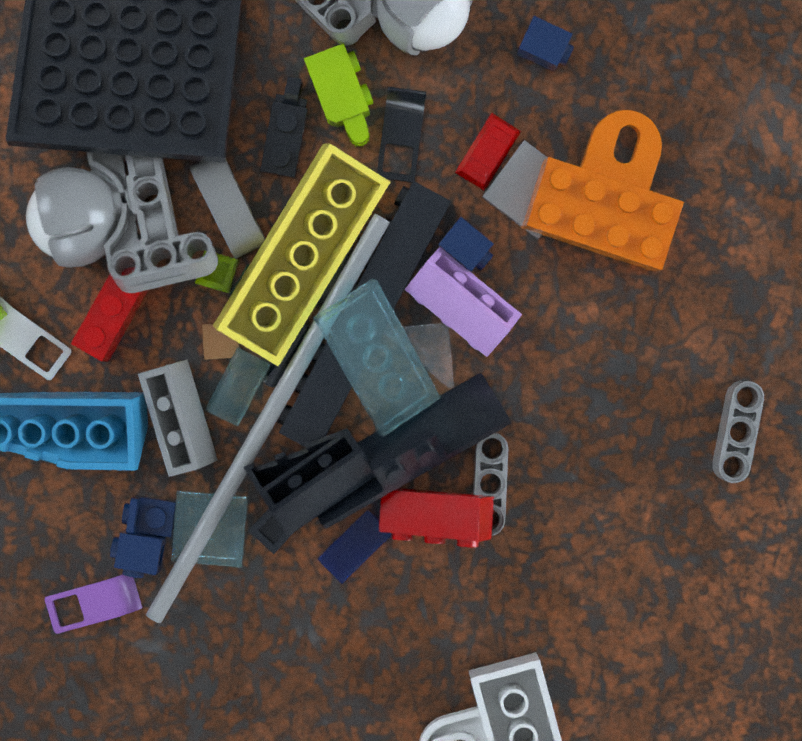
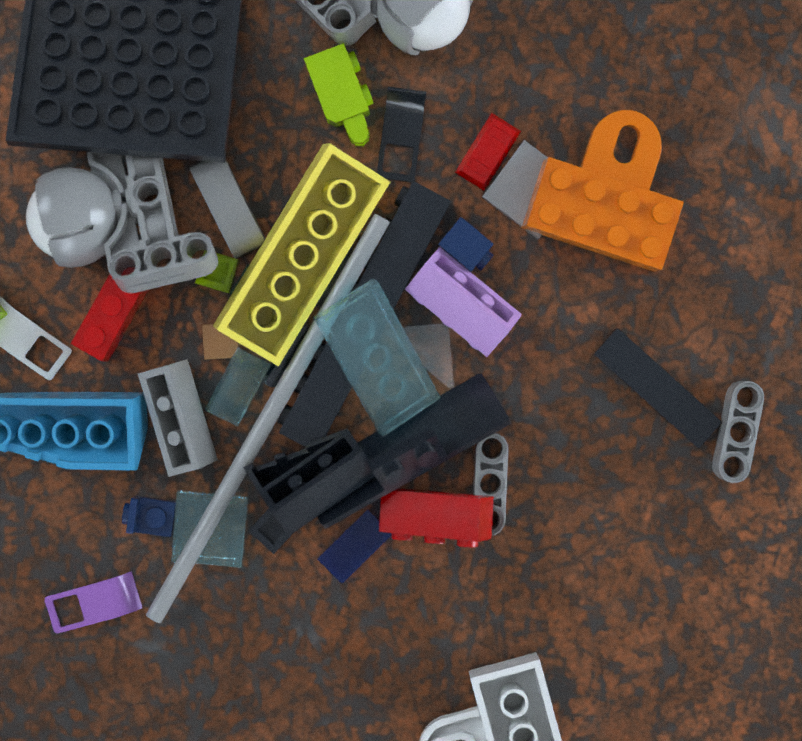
(138, 553): dark blue brick -> none
(285, 131): black hinge -> none
(546, 44): dark blue brick -> none
(657, 388): none -> black tile

